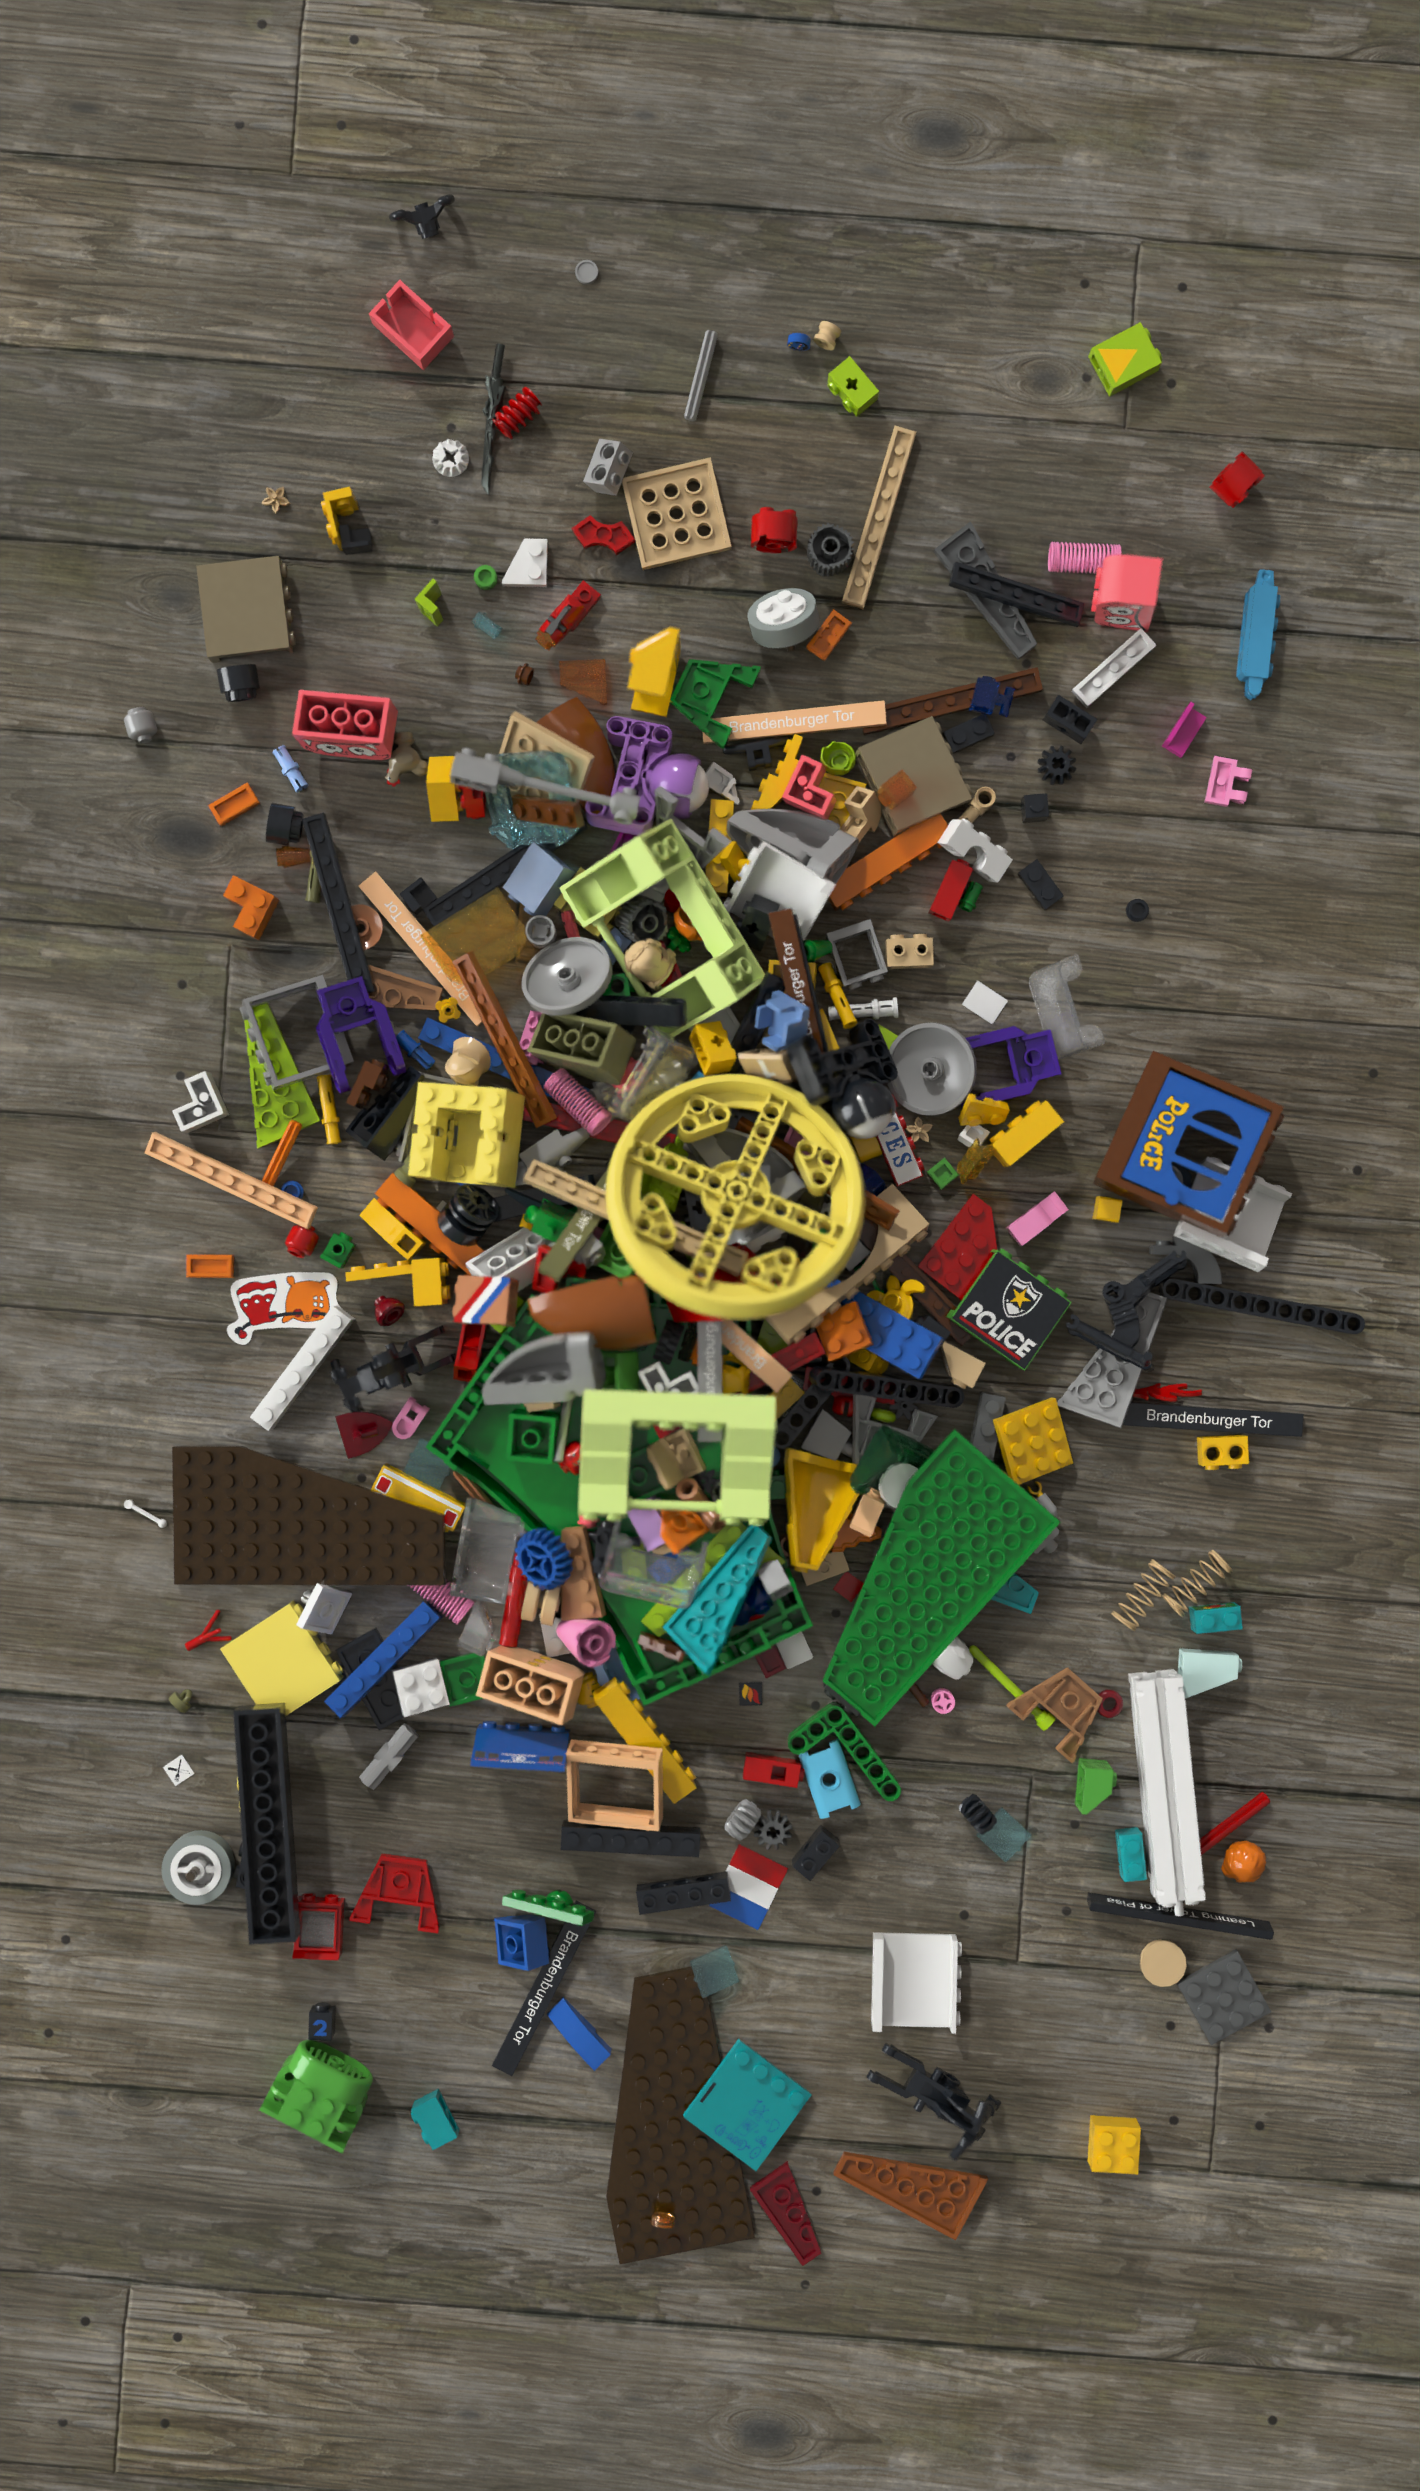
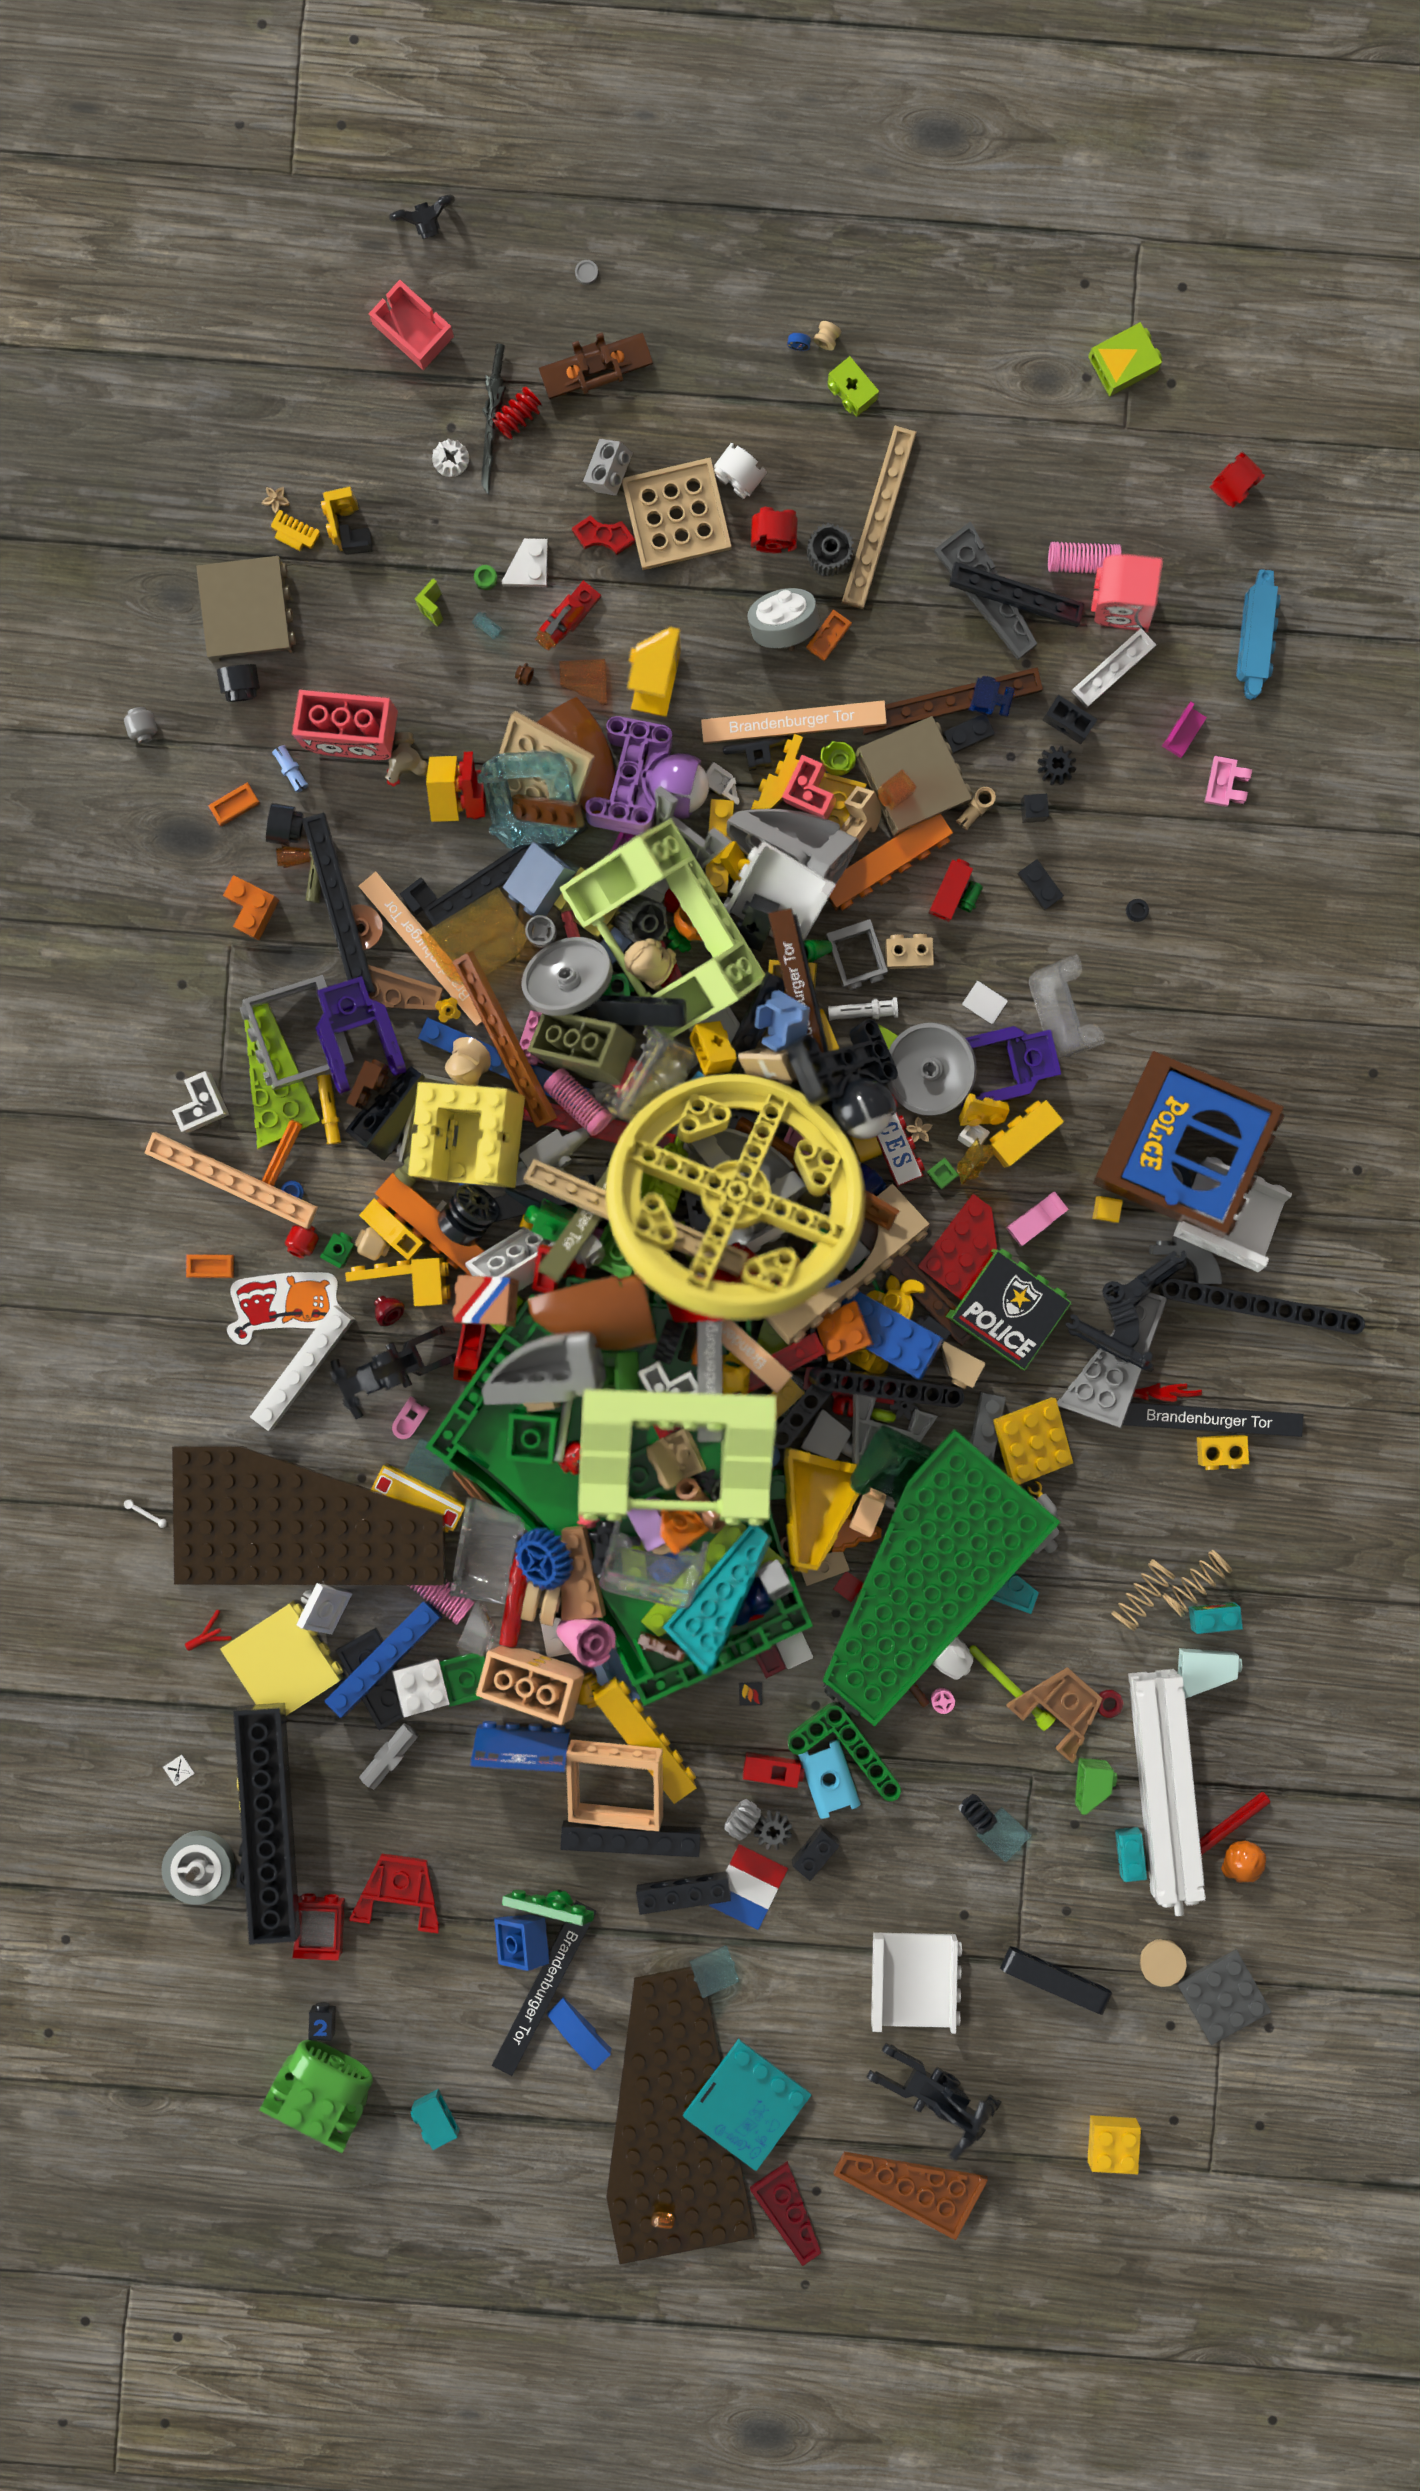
(181, 1701): olive tile -> none
(290, 535): none -> yellow piece
(362, 1431): dark red shield -> none
(371, 1244): none -> tan head
(415, 1050): blue axle -> none
(489, 773): light grey bar -> none
(592, 359): none -> reddish brown piece
(700, 375): light grey axle -> none
(702, 689): green wing -> none
(739, 470): none -> white brick
(834, 988): yellow pin -> none
(894, 1481): white tile -> none
(990, 860): white arch -> none
(1056, 1980): none -> black beam
(1191, 1917): black tile -> none

